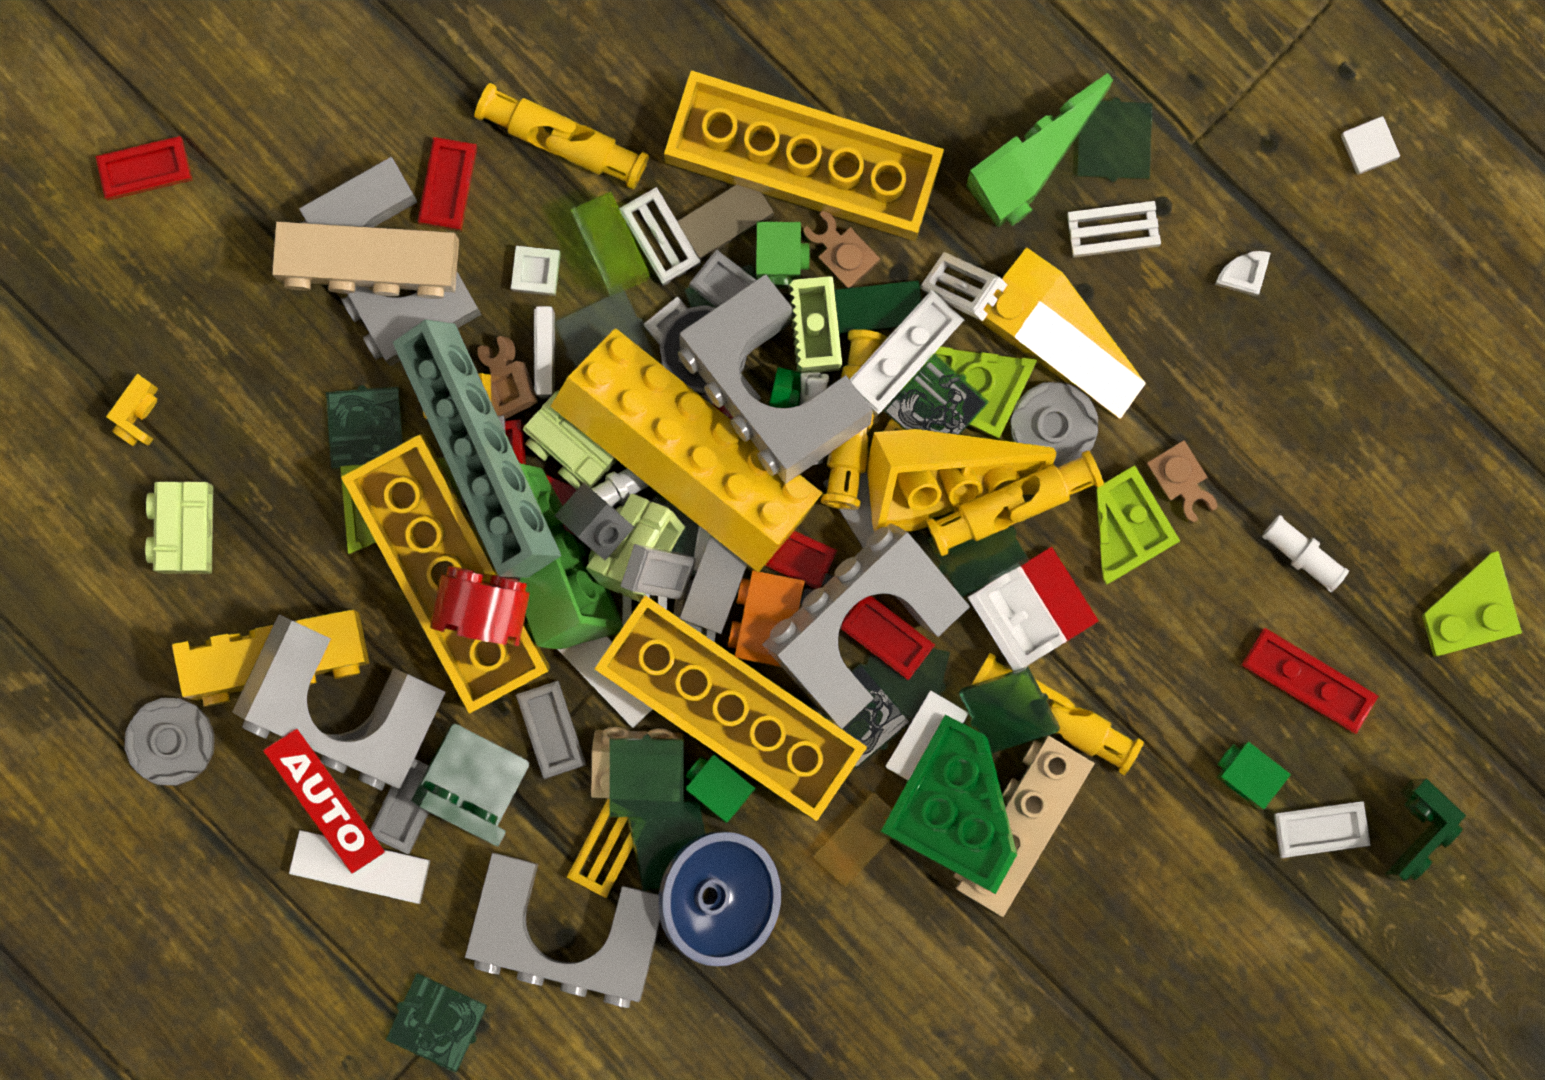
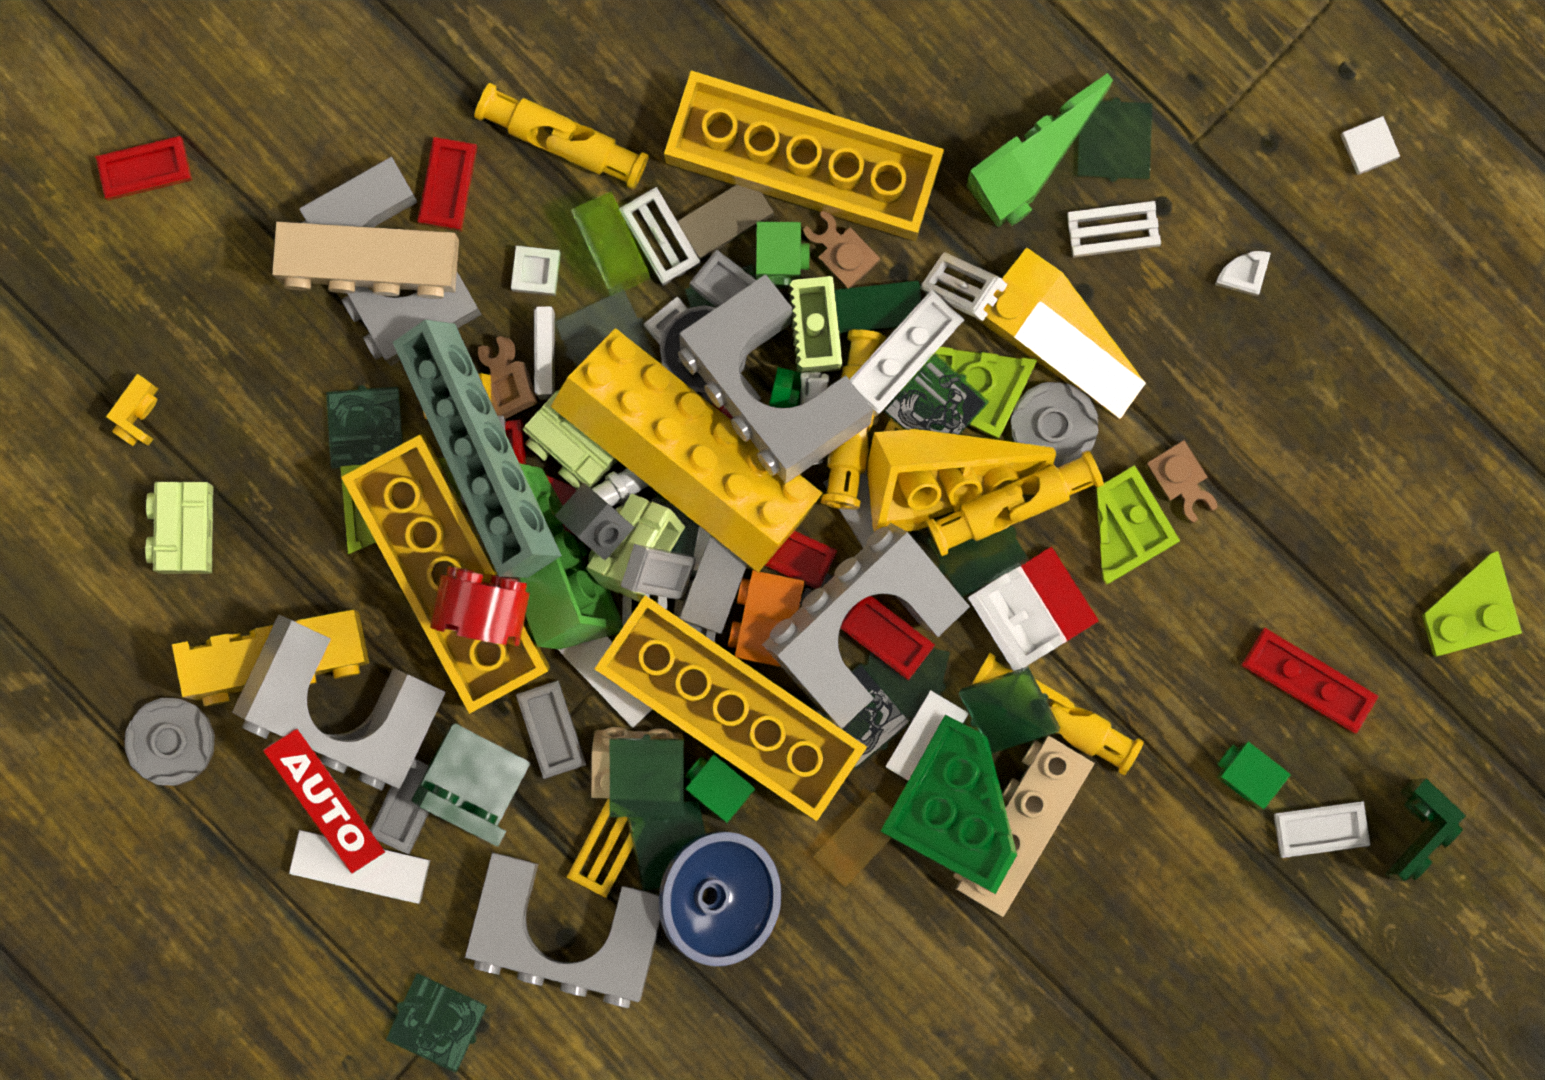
(1305, 553): white pin -> none

